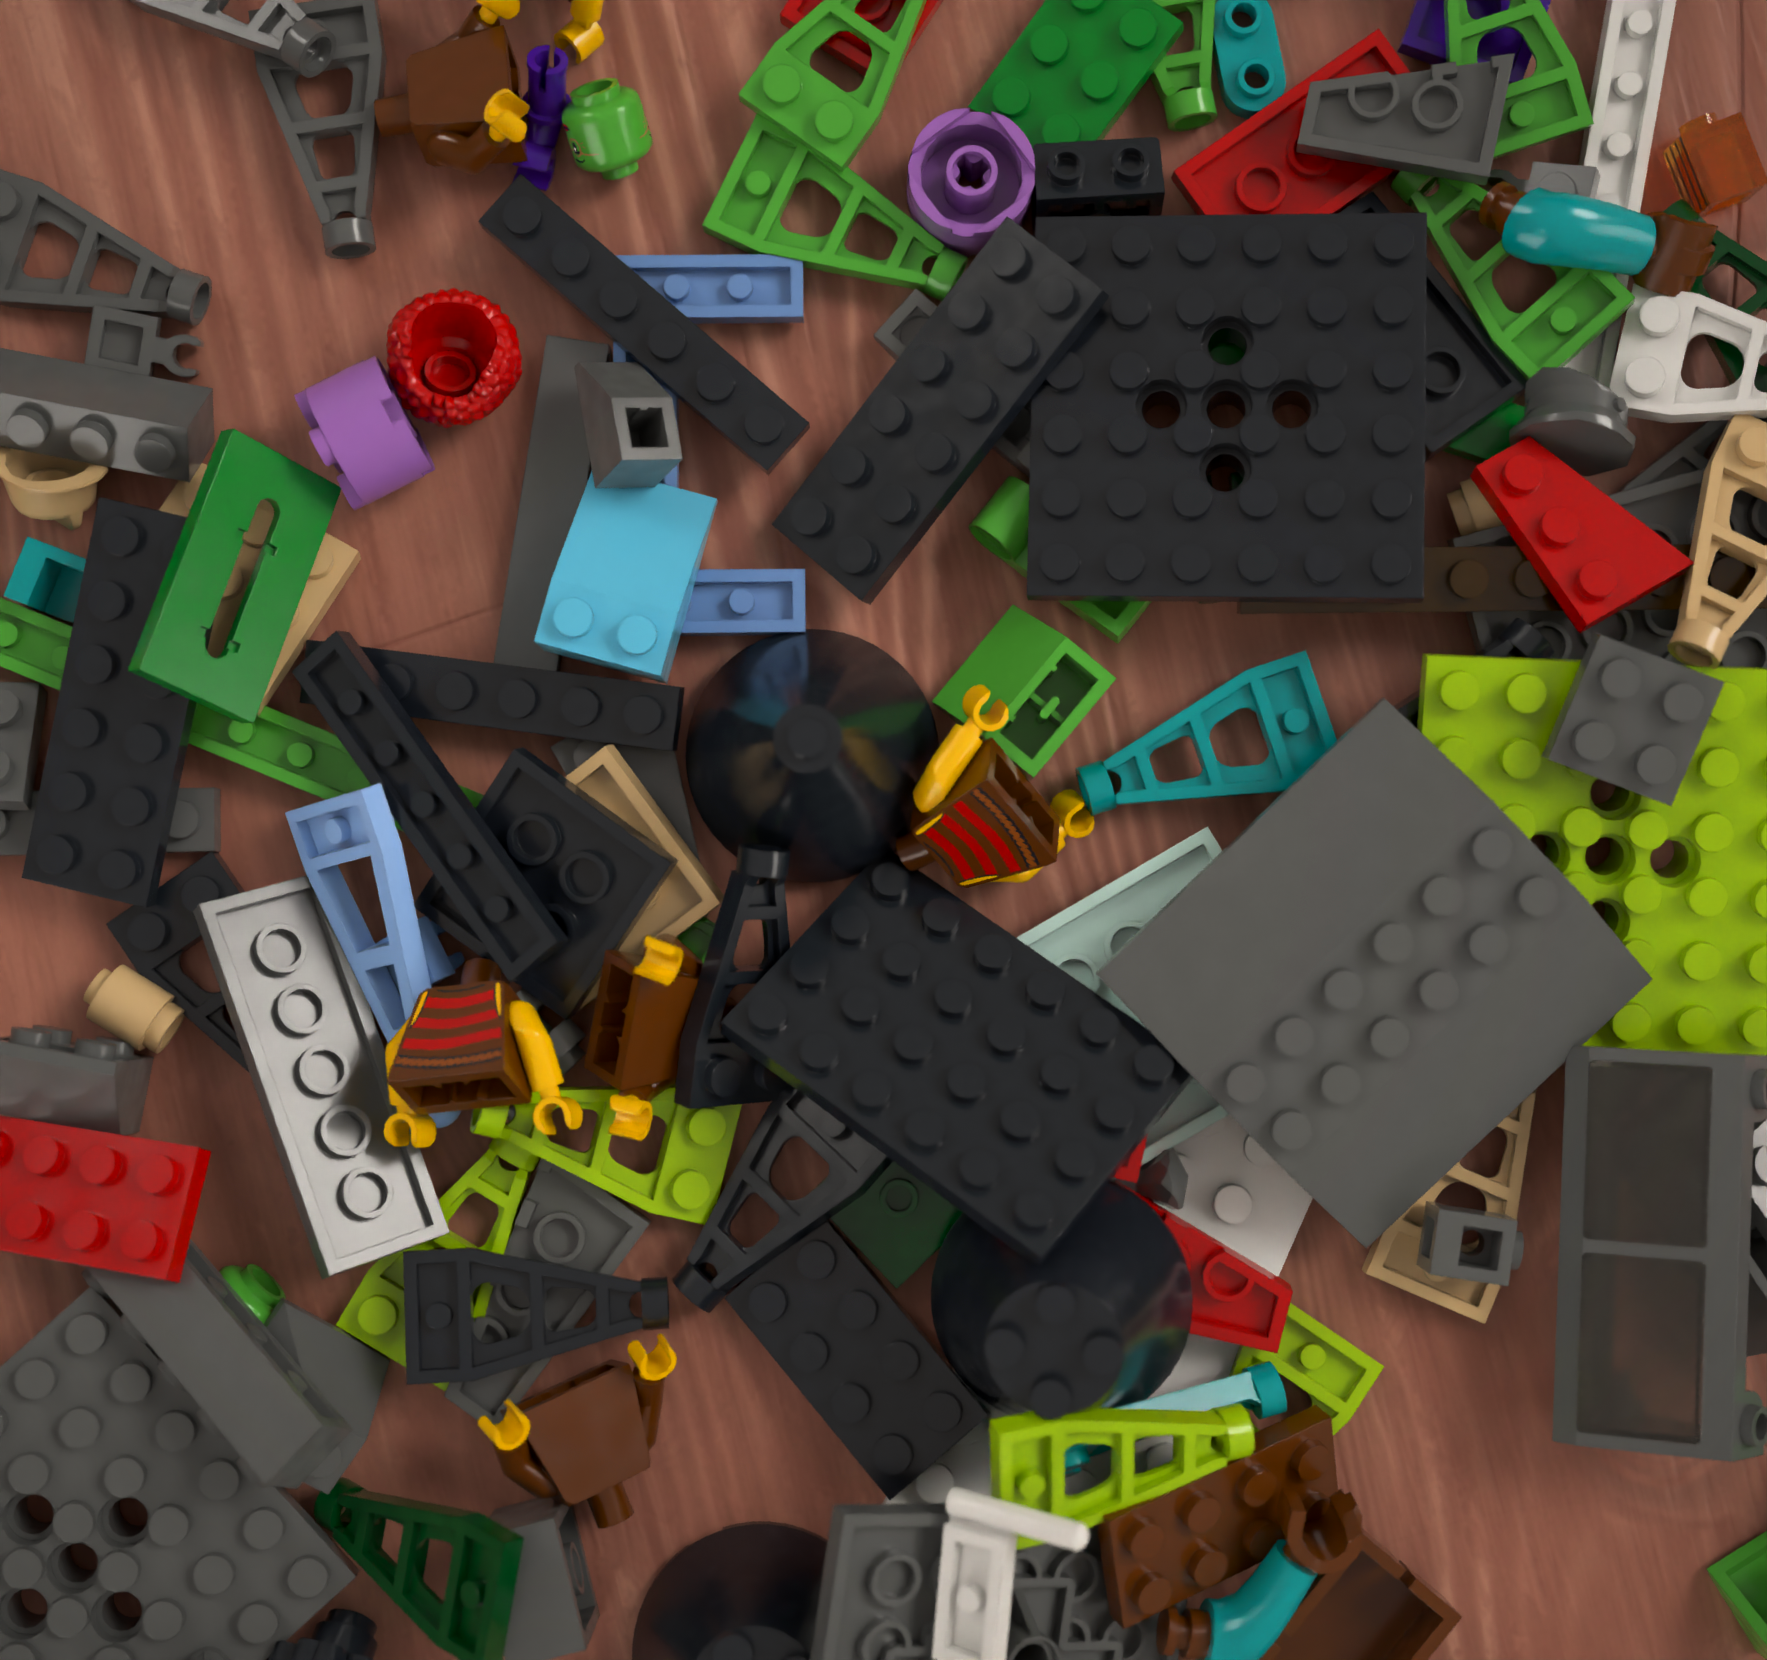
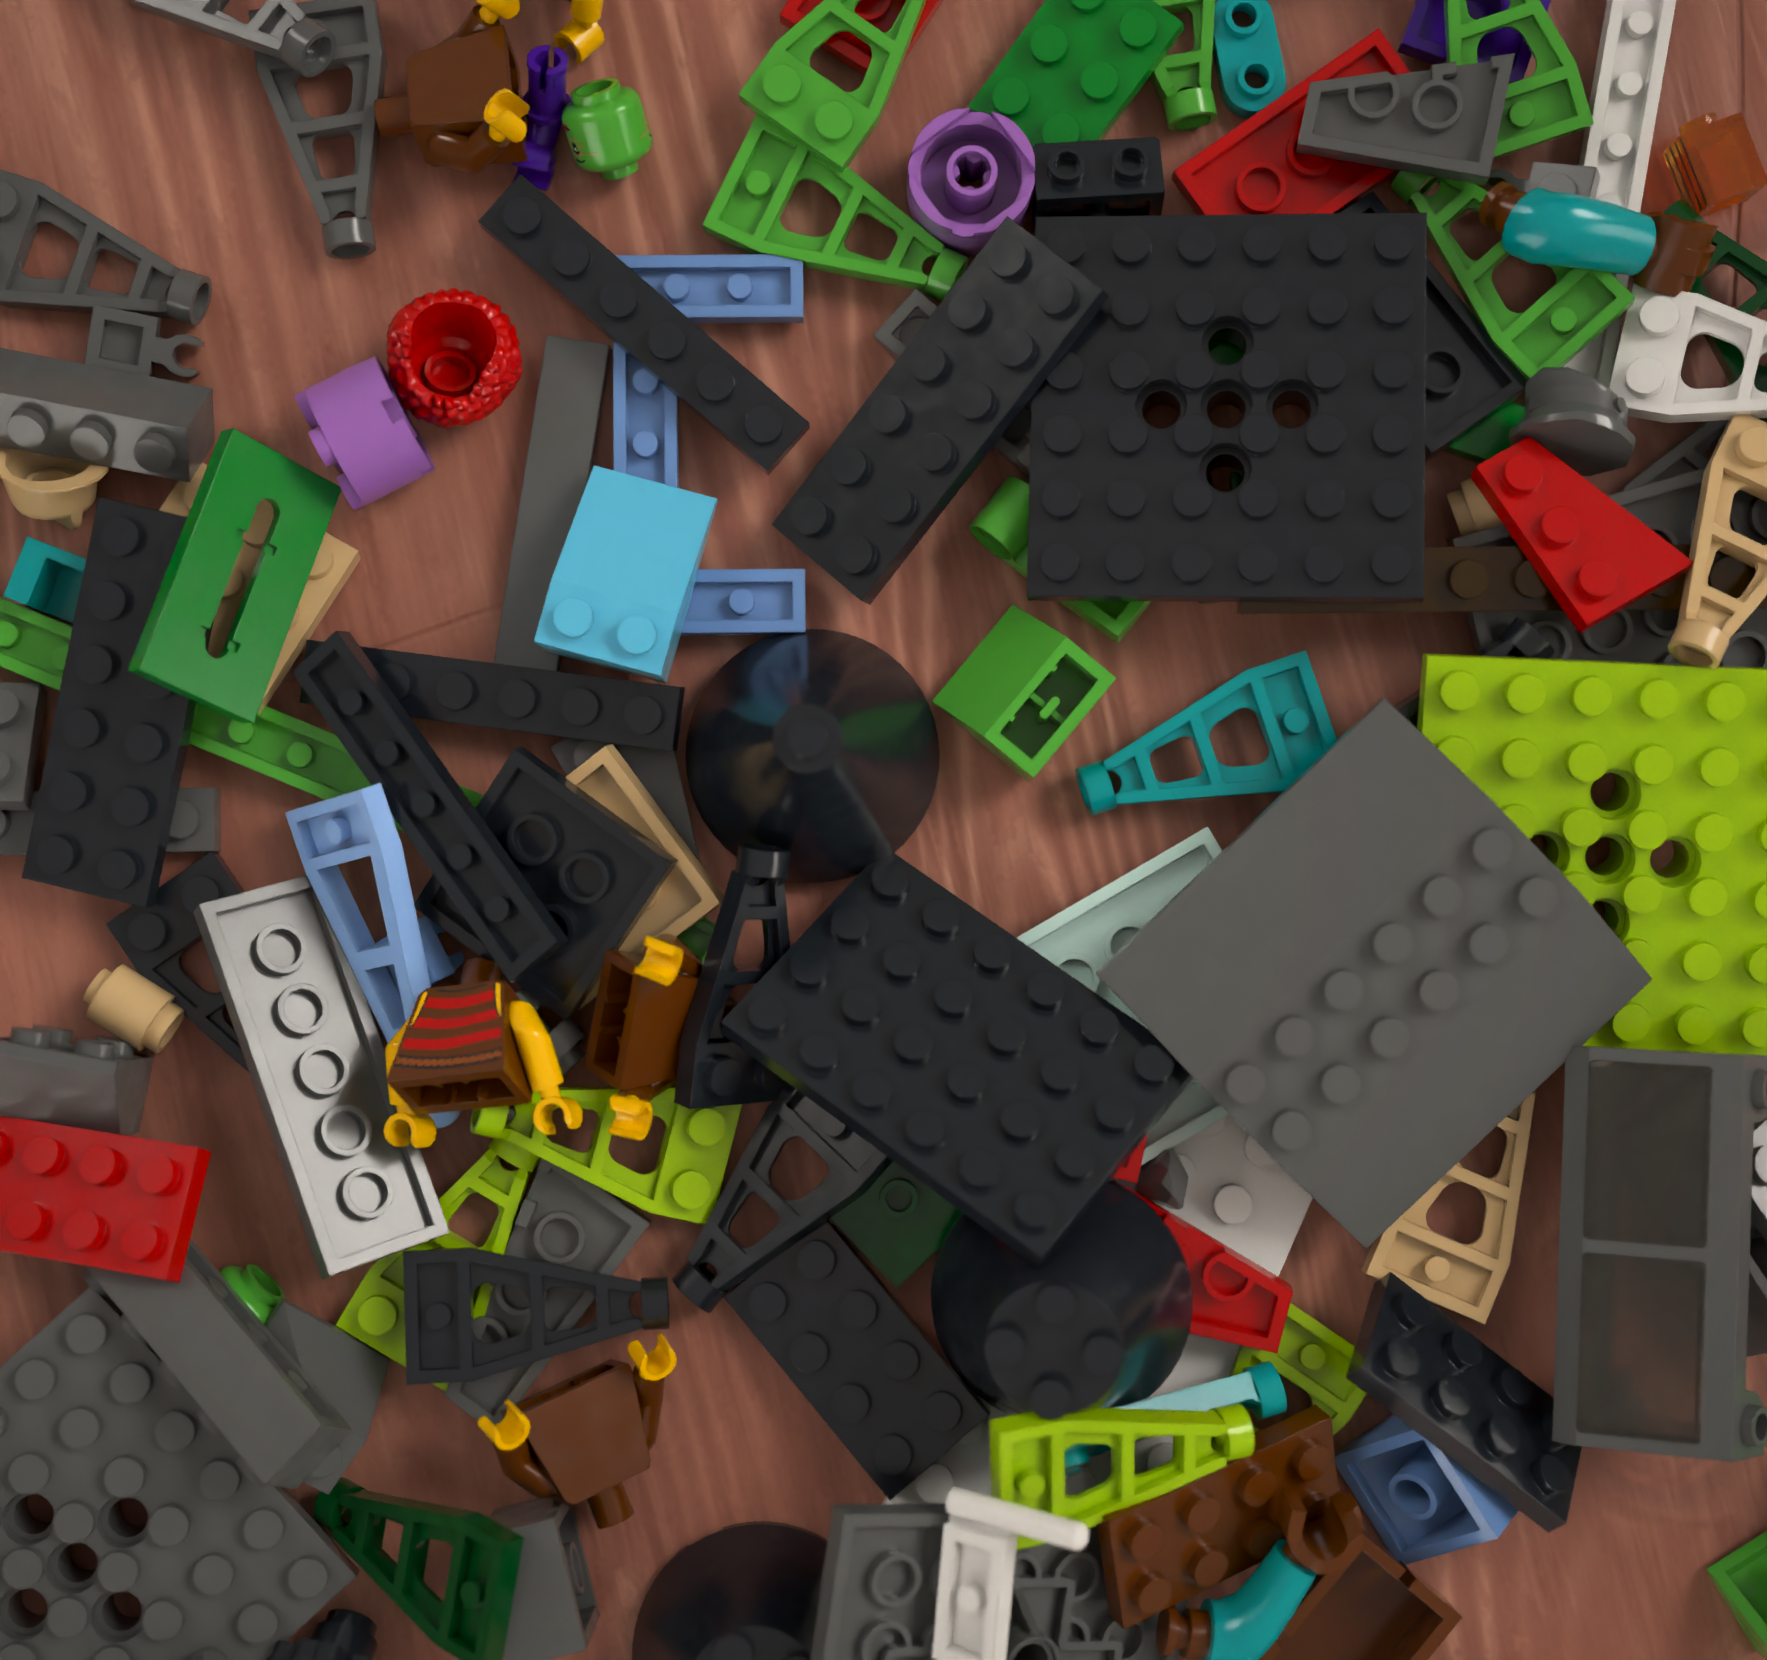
(627, 424): dark grey slope -> none
(980, 810): torso -> none
(1419, 1494): none -> medium blue slope
(1464, 1401): none -> black plate
(1492, 1260): dark grey brick -> none
(1632, 719): dark grey plate -> none

